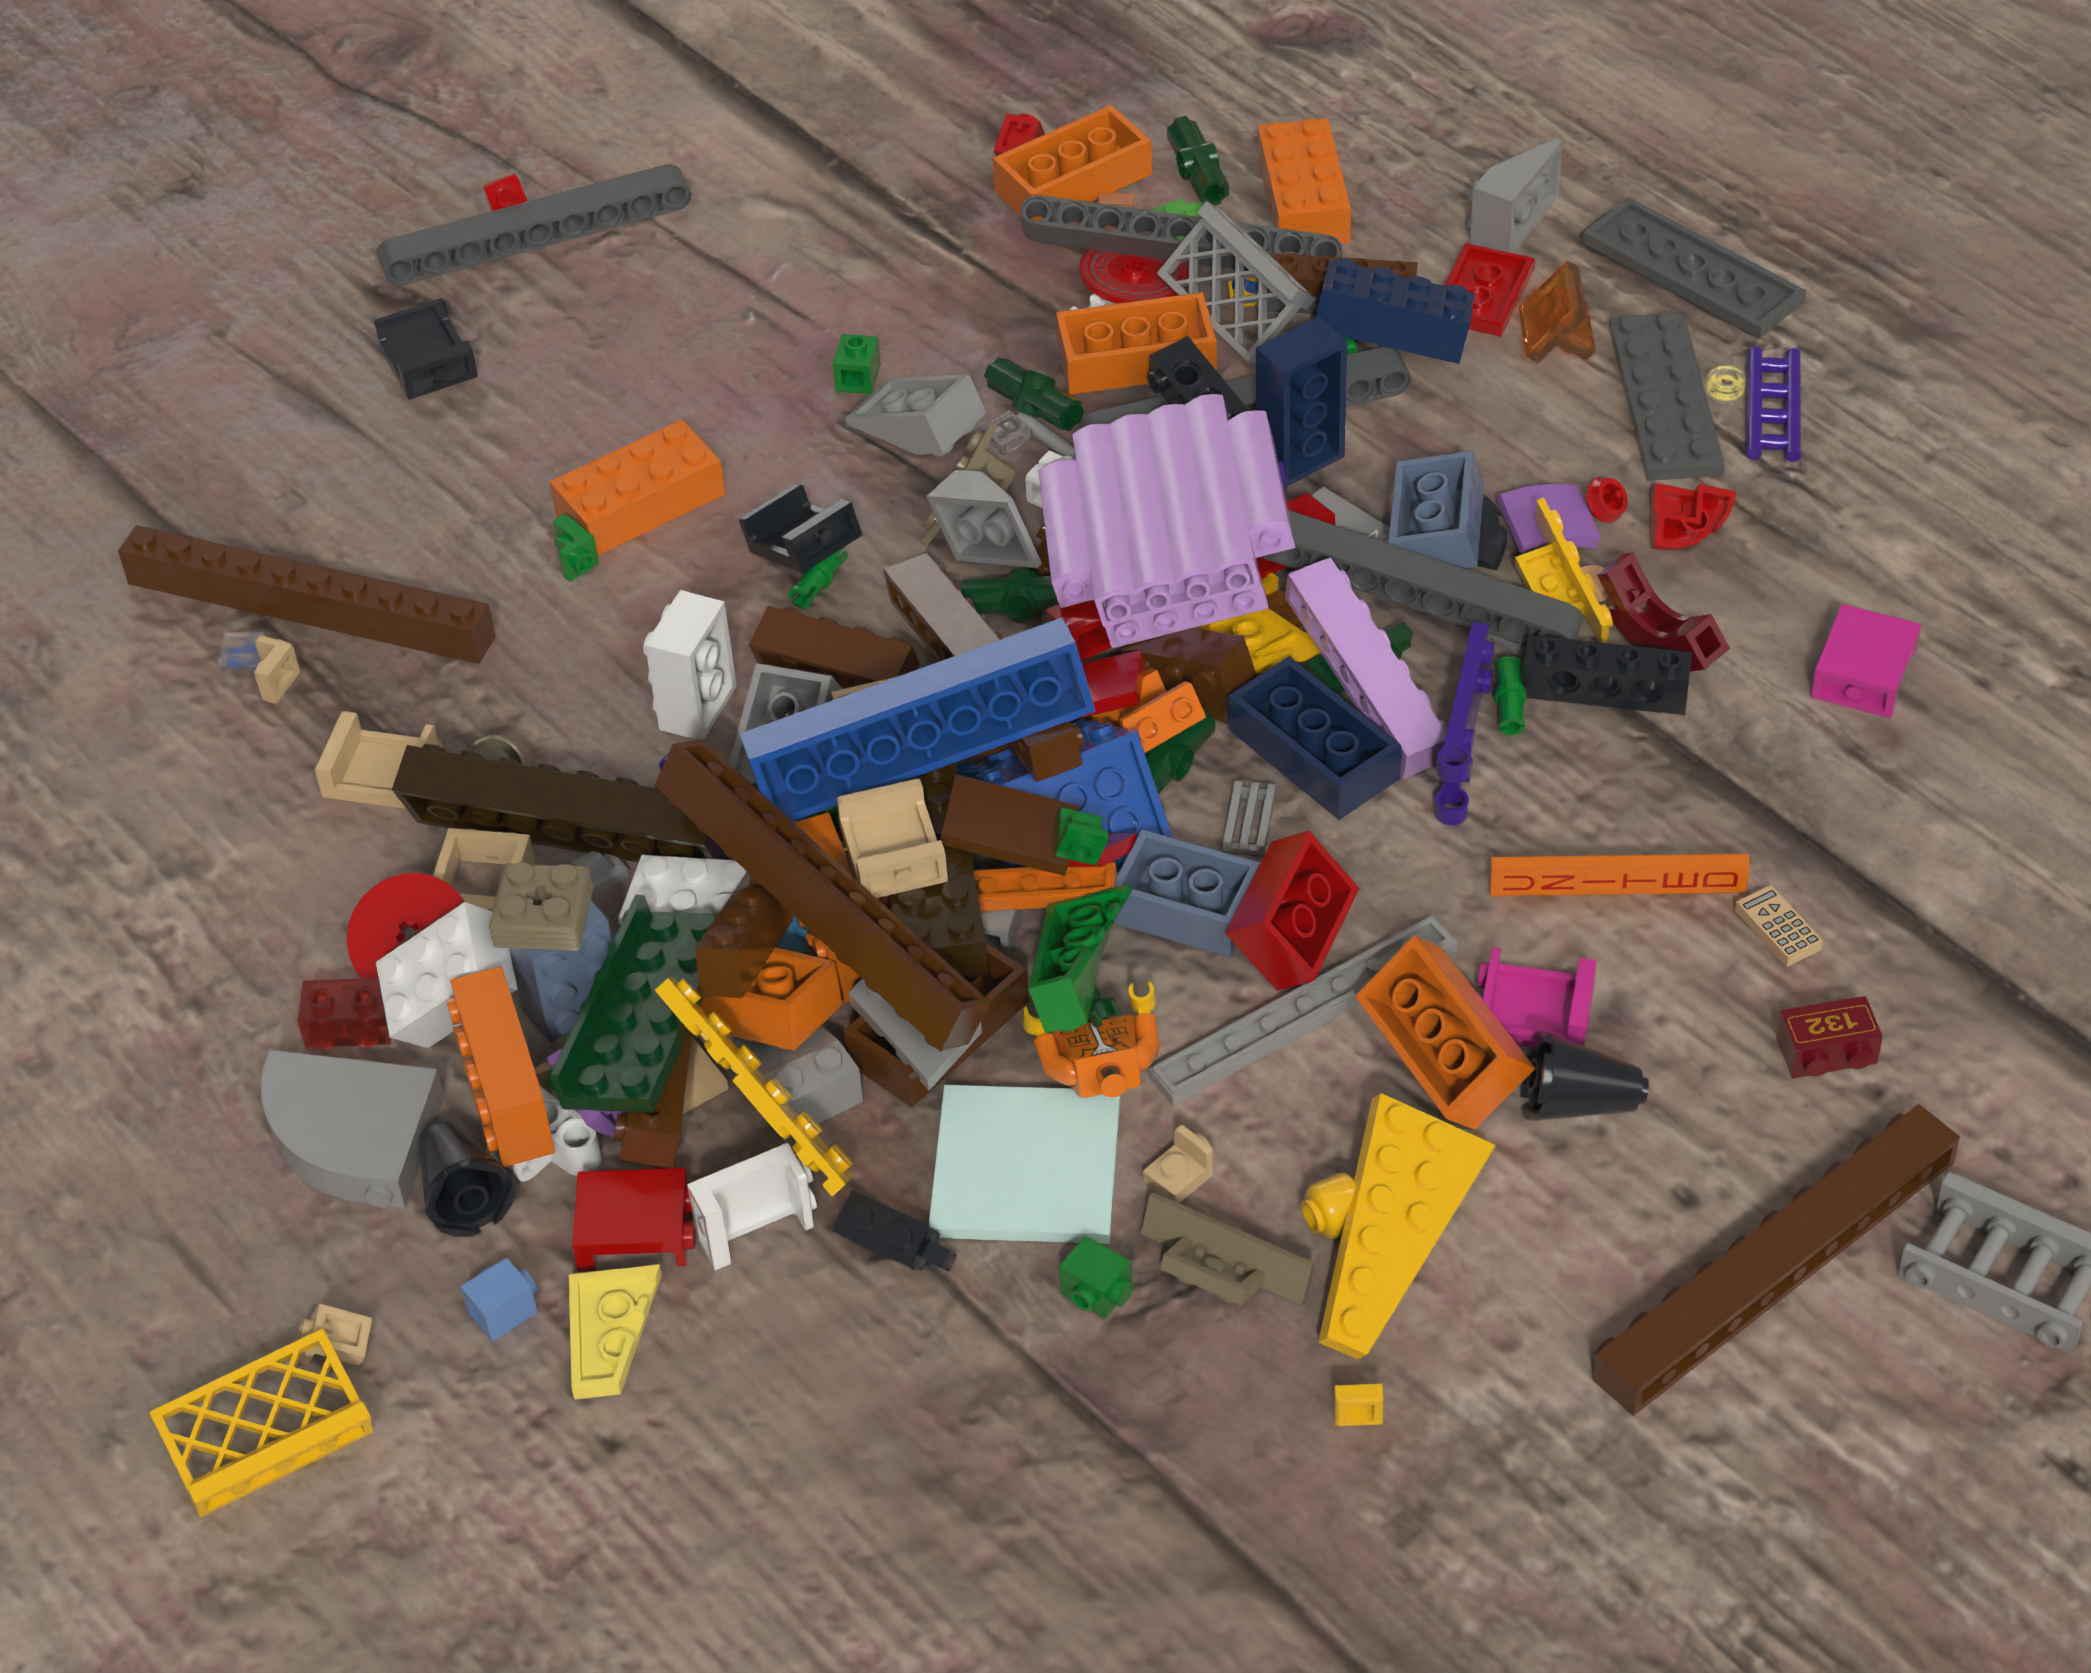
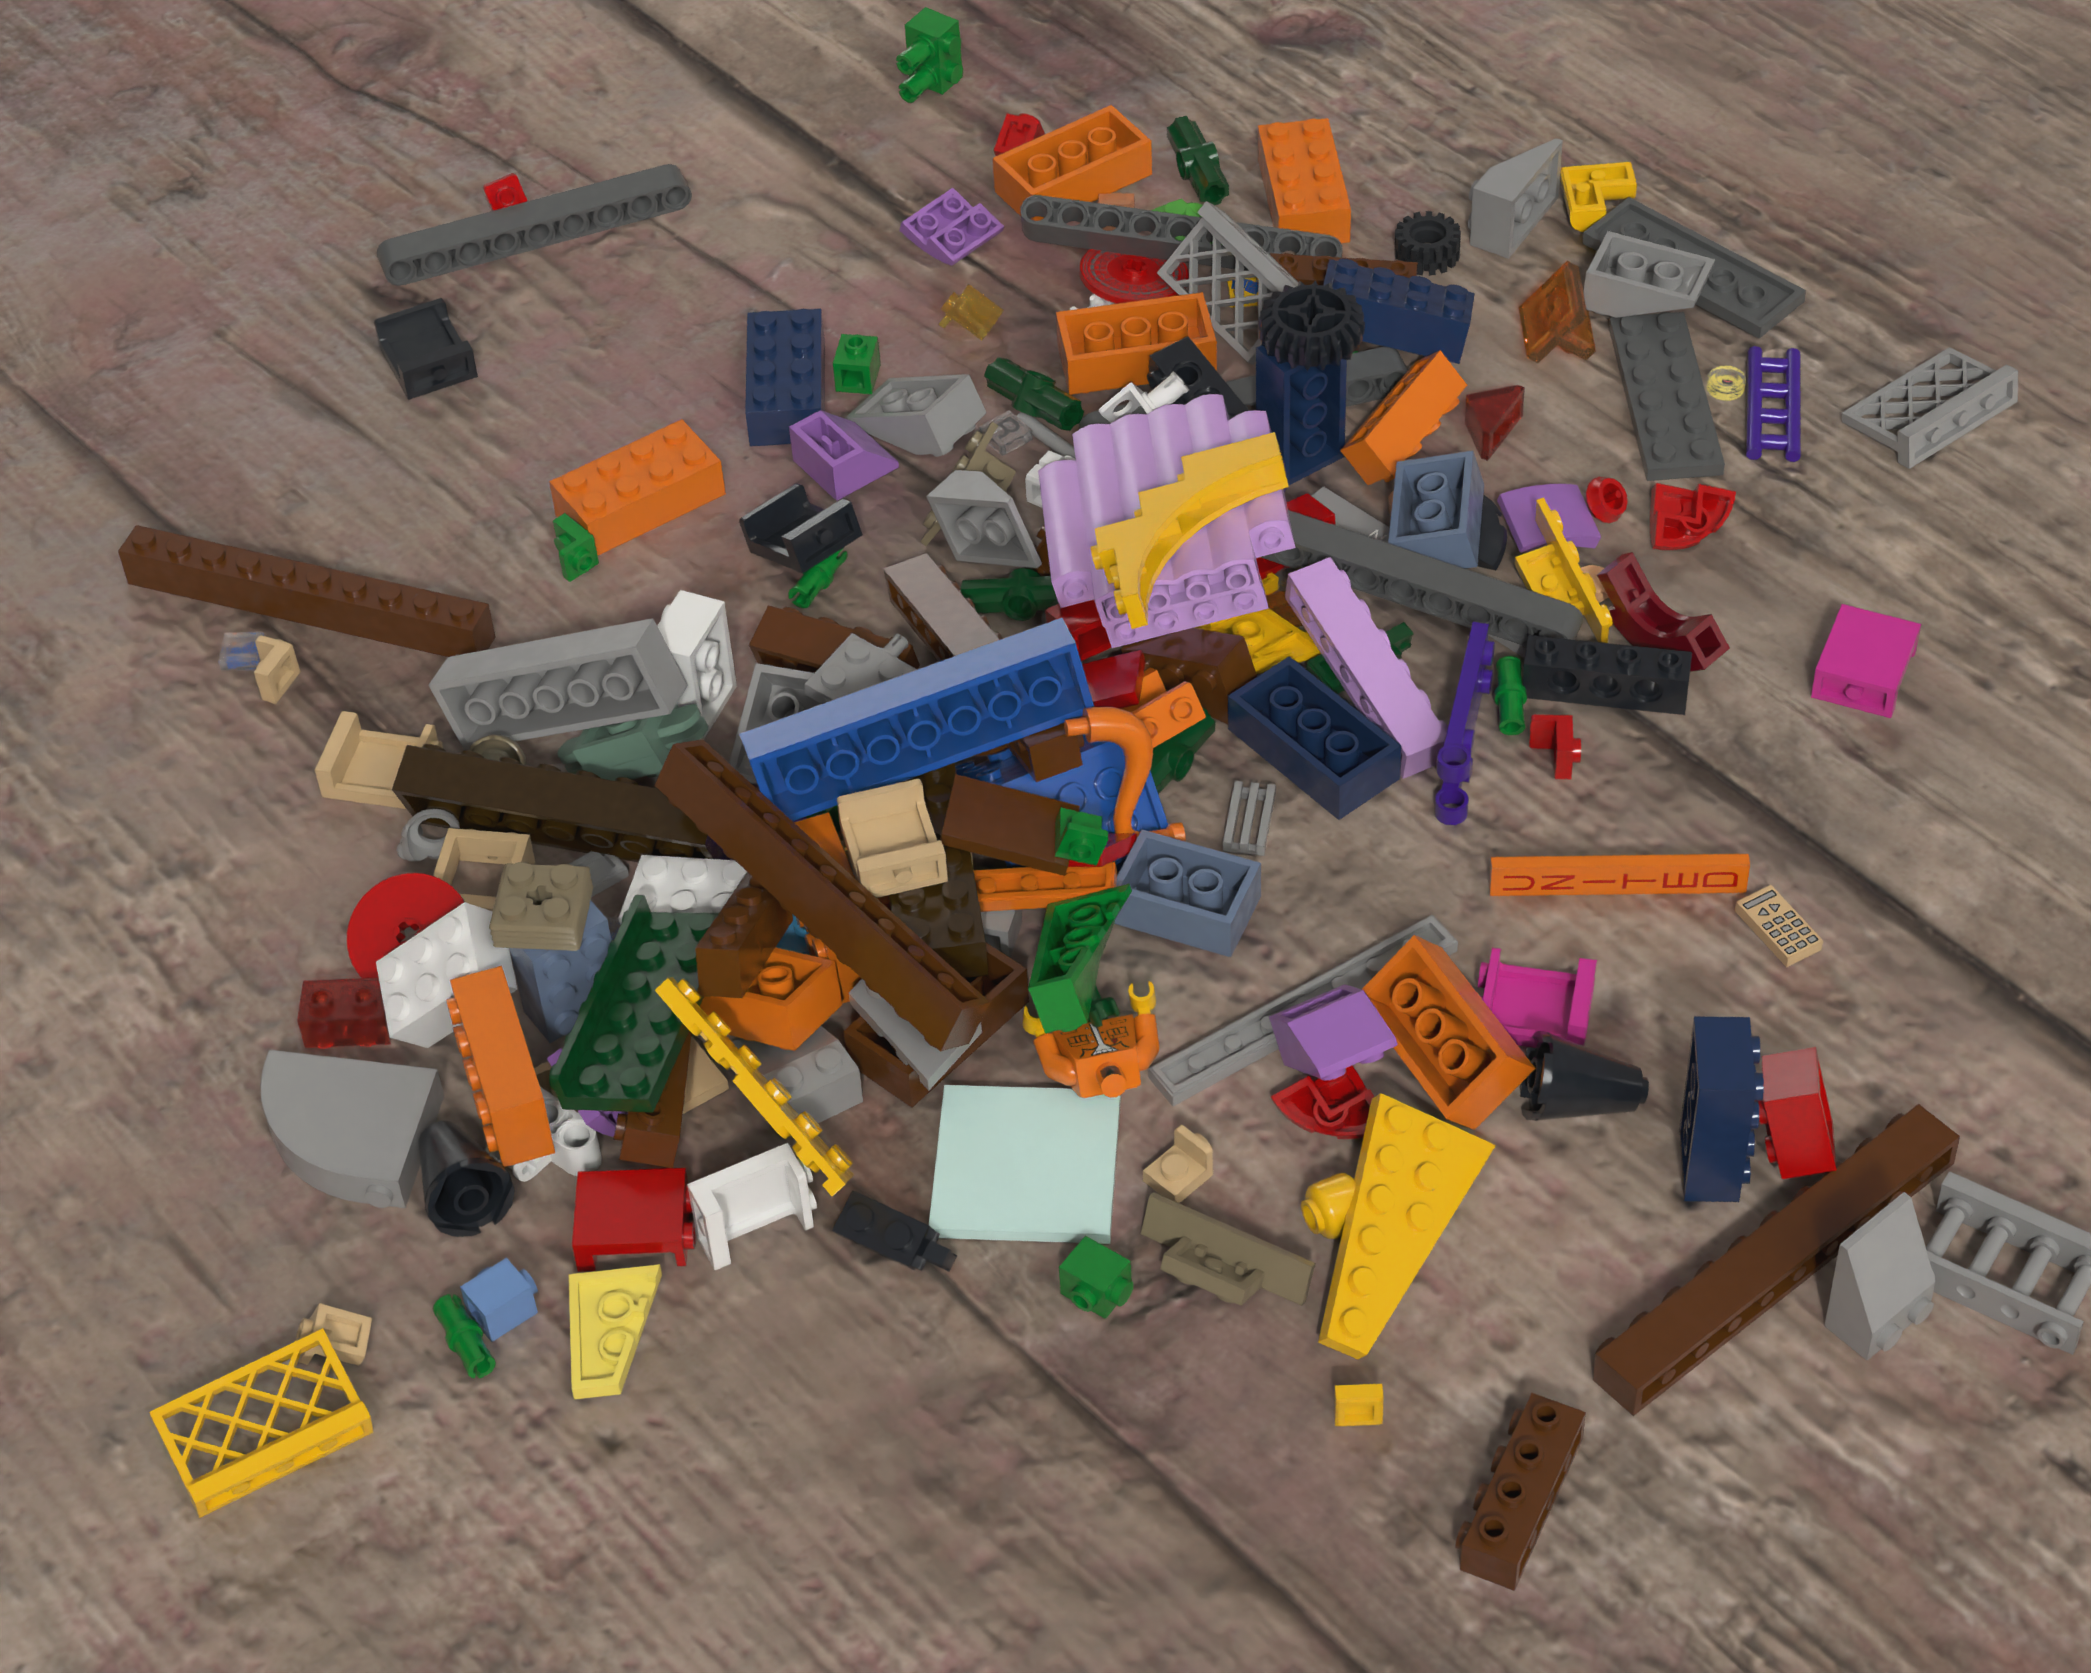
(415, 846): none -> light grey piece
(464, 1336): none -> green pin
(560, 683): none -> light grey brick
(634, 746): none -> sand green brick
(783, 372): none -> dark blue brick
(838, 453): none -> medium lavender slope
(857, 667): none -> light grey plate
(931, 55): none -> green brick
(950, 227): none -> medium lavender slope
(971, 311): none -> clear yellow bracket
(1131, 734): none -> orange animal
(1163, 394): none -> white bracket
(1169, 515): none -> yellow arch
(1292, 910): red brick -> none
(1311, 325): none -> black gear
(1329, 1106): none -> red brick
(1331, 1033): none -> medium lavender slope
(1404, 418): none -> orange brick
(1428, 241): none -> black tyre
(1493, 416): none -> clear red slope
(1497, 282): red tile -> none
(1521, 1491): none -> reddish brown brick
(1557, 734): none -> red bracket
(1590, 186): none -> yellow brick
(1643, 277): none -> light grey slope
(1720, 1109): none -> dark blue brick
(1797, 1114): none -> red piece
(1829, 1037): dark red brick -> none
(1881, 1281): none -> light grey slope
(1945, 418): none -> light grey fence

